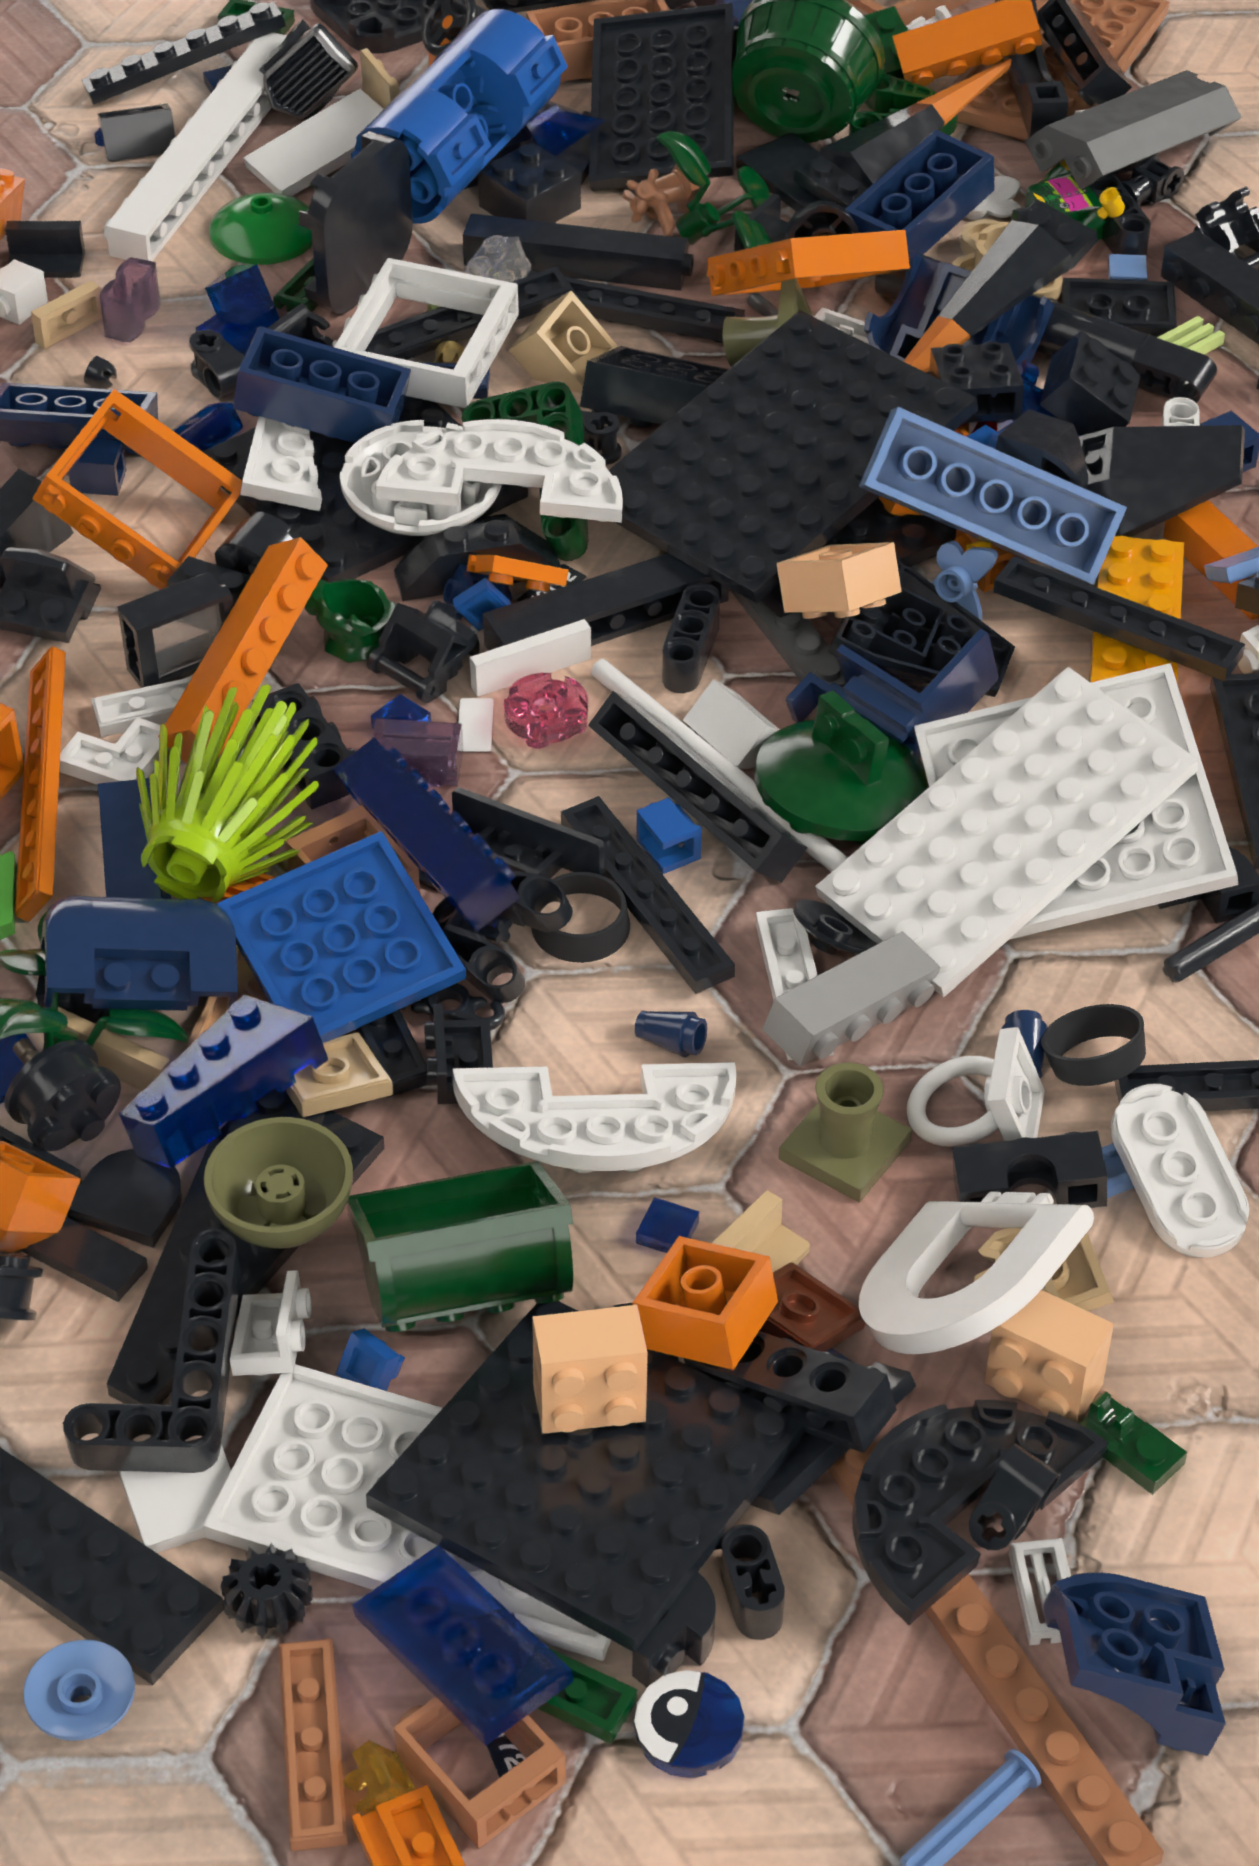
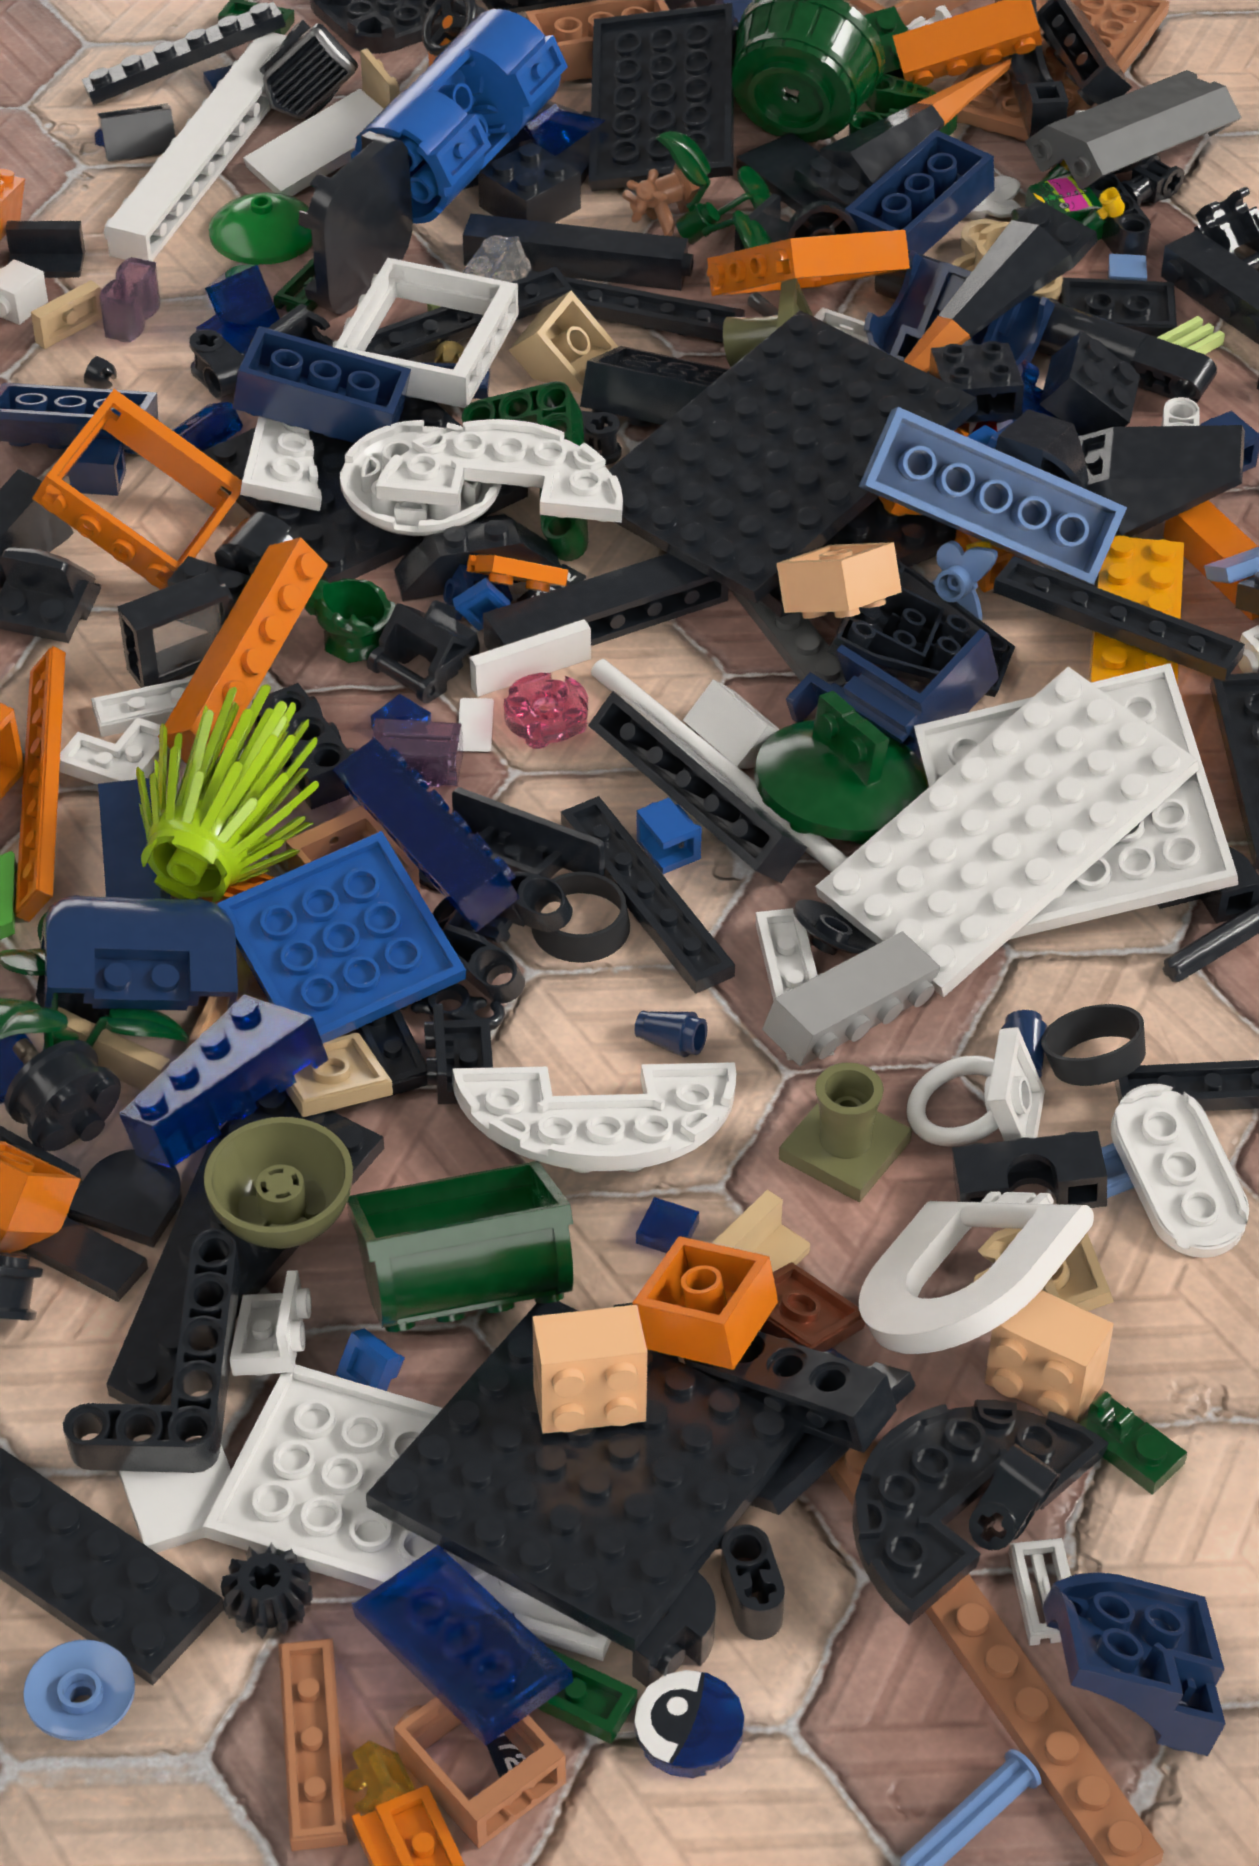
(691, 638): black beam -> none

